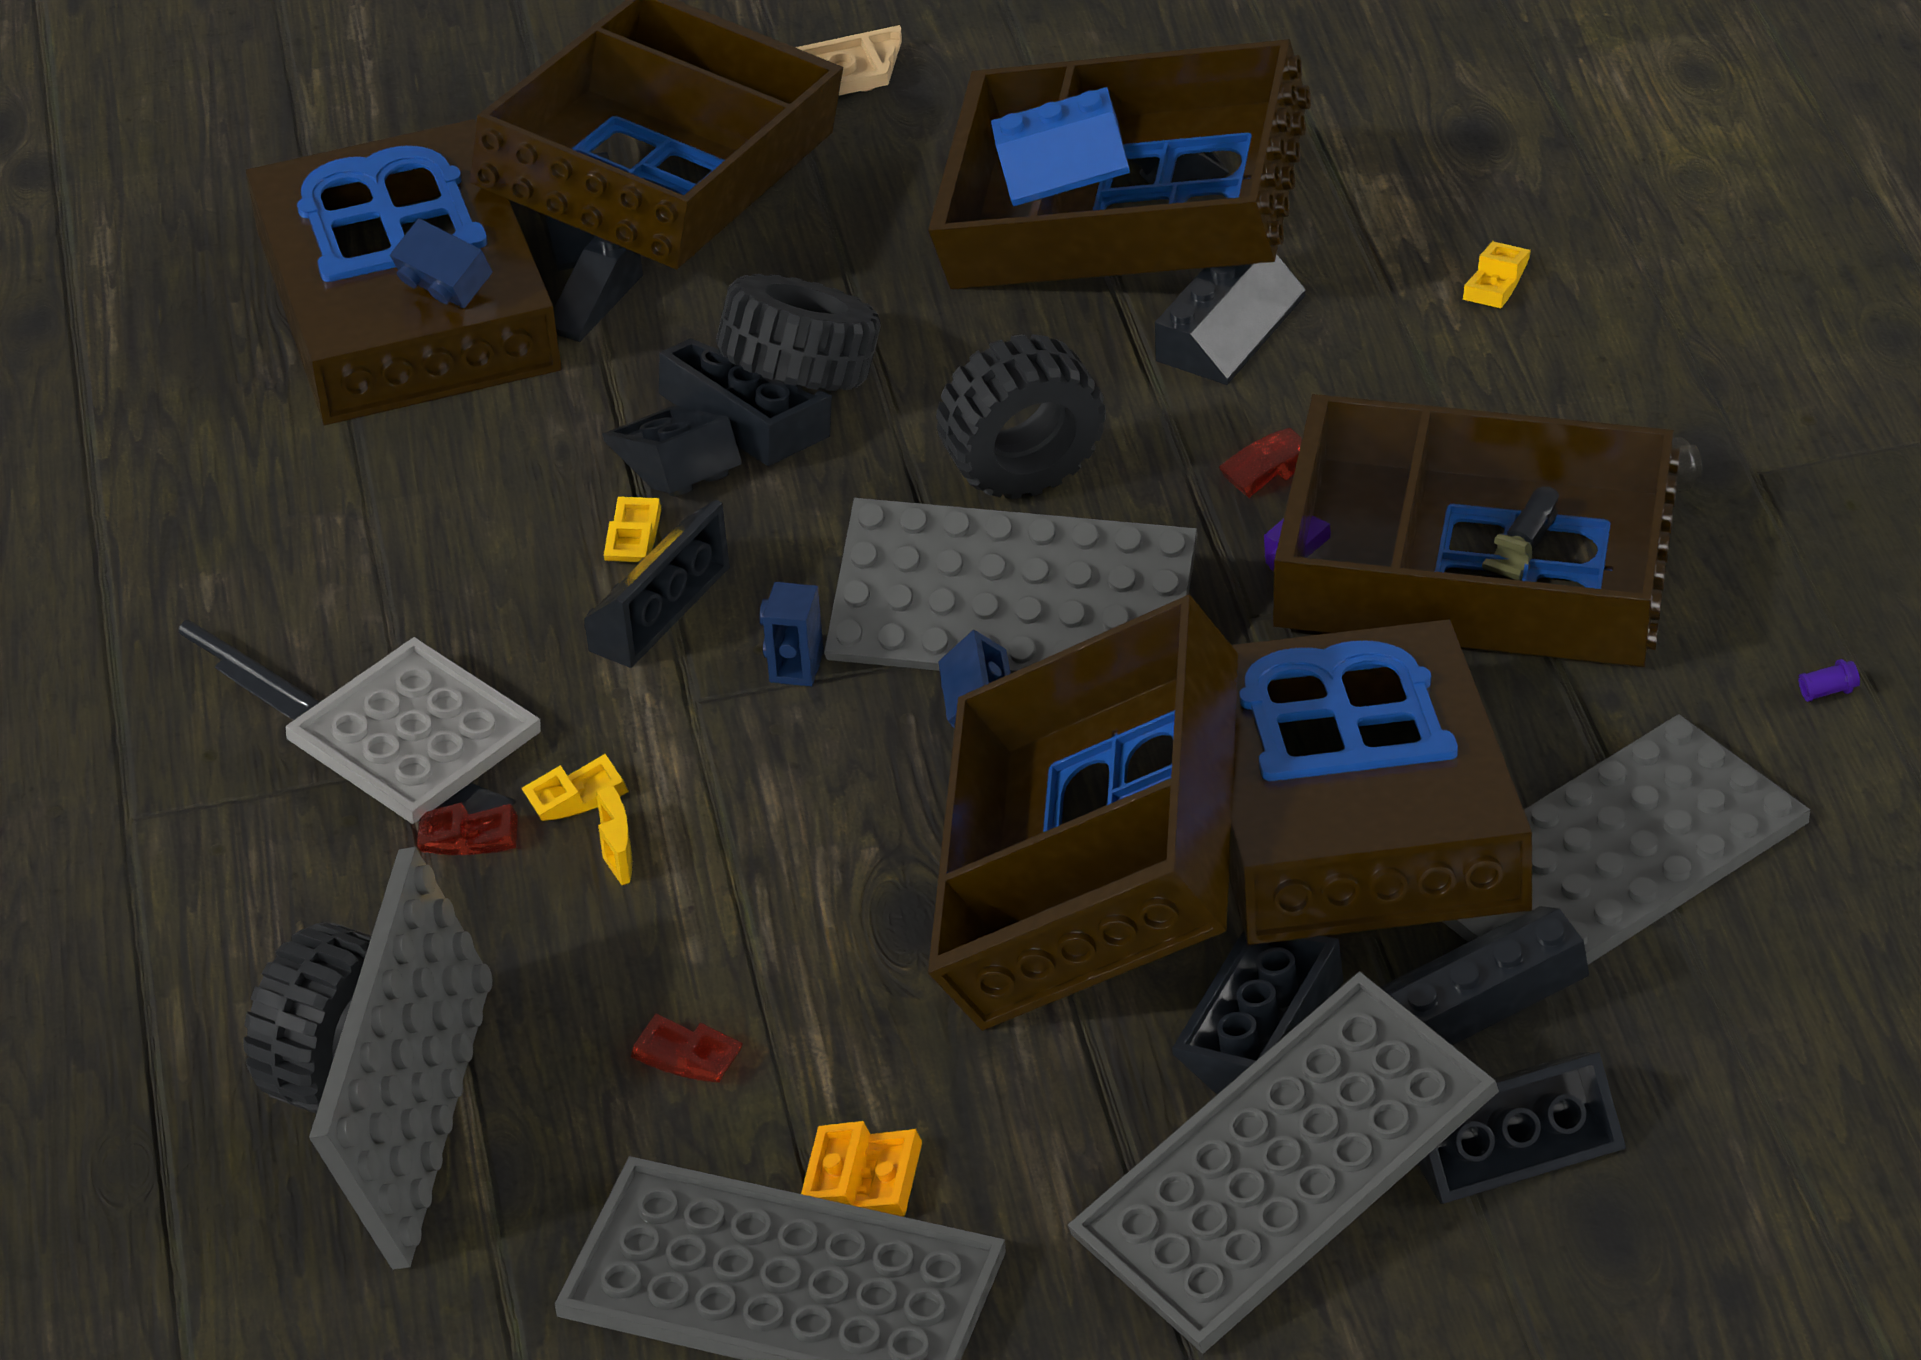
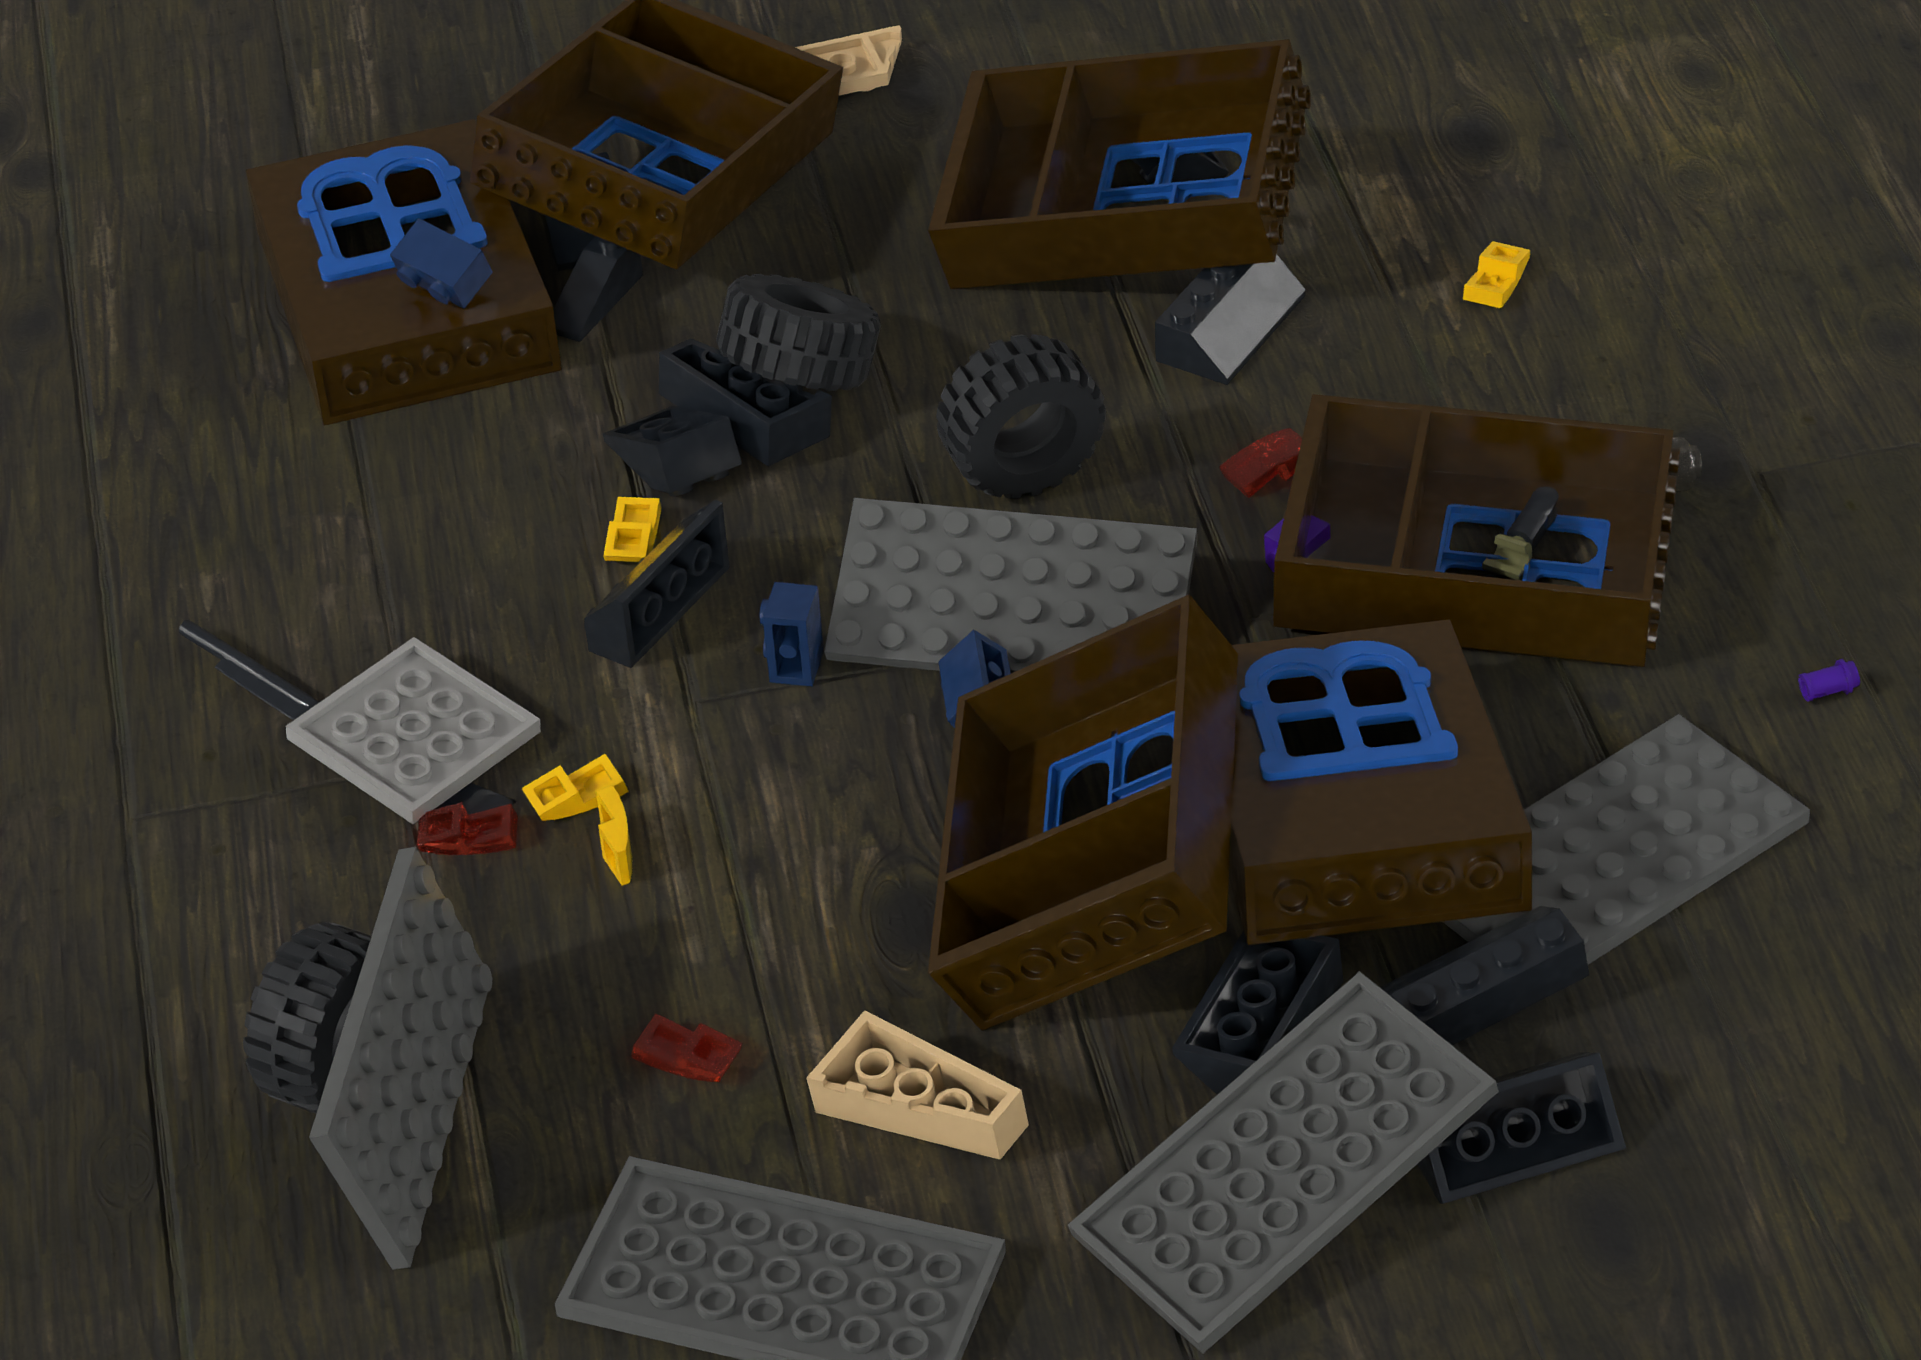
(863, 1167): light orange slope -> none
(915, 1090): none -> tan wedge
(1060, 146): blue slope -> none

